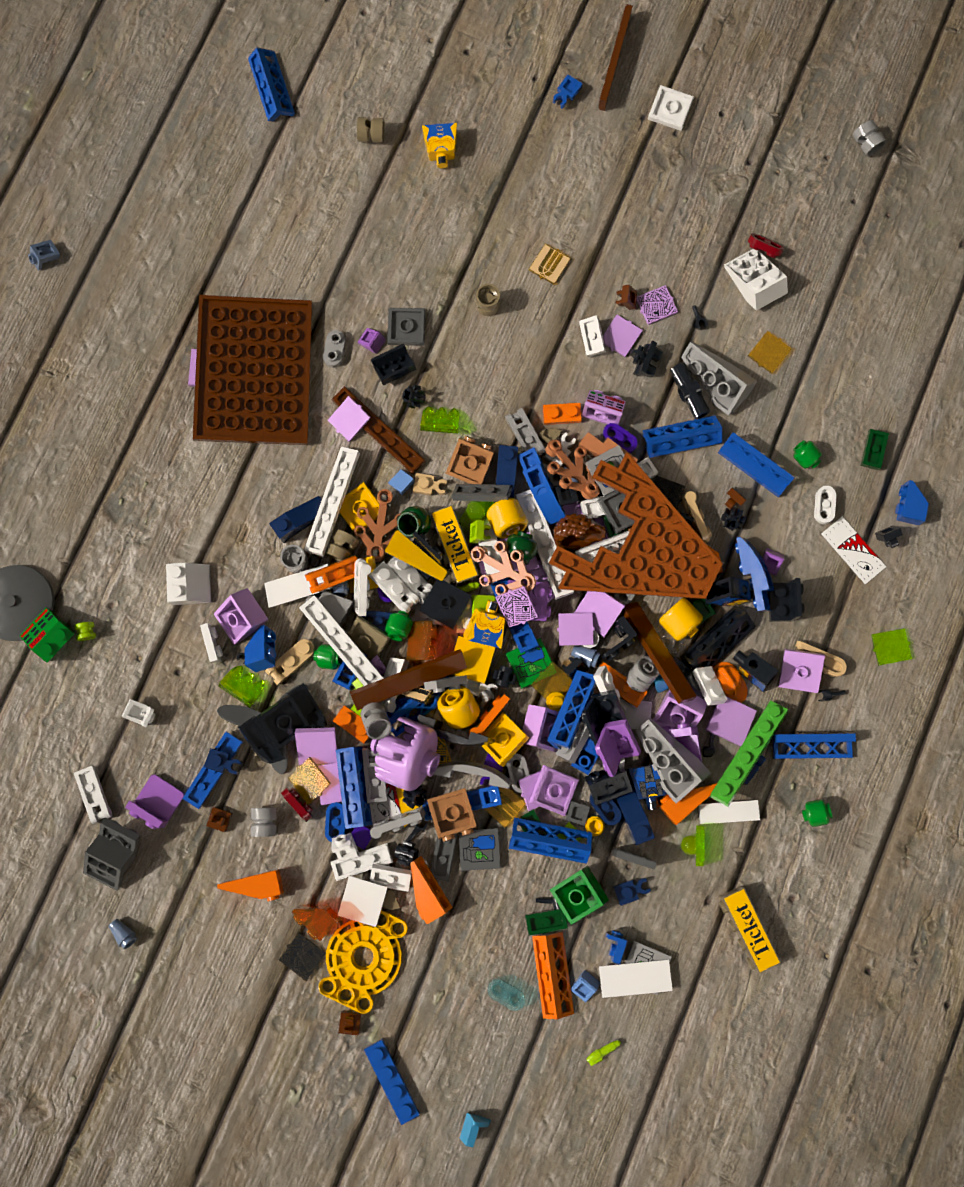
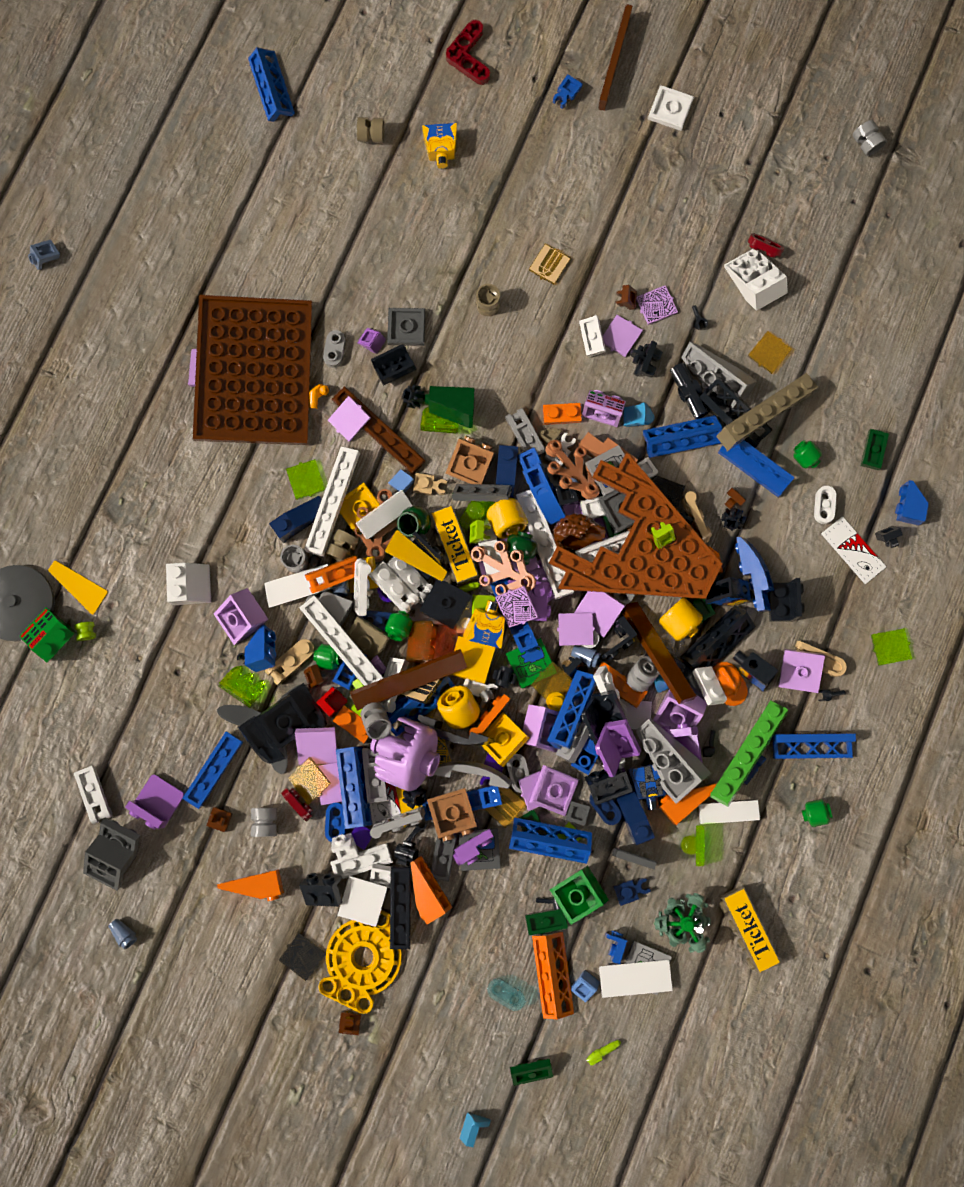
(82, 589): none -> yellow sticker
(138, 713): white bracket -> none
(214, 651): white plate -> none
(220, 761): dark blue plate -> none
(305, 479): none -> clear neon green piece
(314, 676): none -> reddish brown tile
(316, 393): none -> light orange arm
(317, 919): clear orange slope -> none
(321, 889): none -> black bracket
(332, 701): none -> red panel
(383, 514): none -> white tile
(392, 1081): blue plate -> none
(400, 907): none -> black tile
(451, 682): light grey plate -> none
(452, 404): none -> dark green slope
(463, 56): none -> dark red beam
(468, 851): none -> medium lavender plate
(531, 1072): none -> dark green plate
(595, 825): yellow plate -> none
(621, 436): dark purple plate -> none
(638, 415): none -> dark azure tile
(664, 535): none -> lime tile
(686, 924): none -> sand green plant
(728, 414): none -> black fence
(731, 721): lavender tile -> none
(765, 411): none -> dark tan arch
(773, 560): medium lavender slope -> none

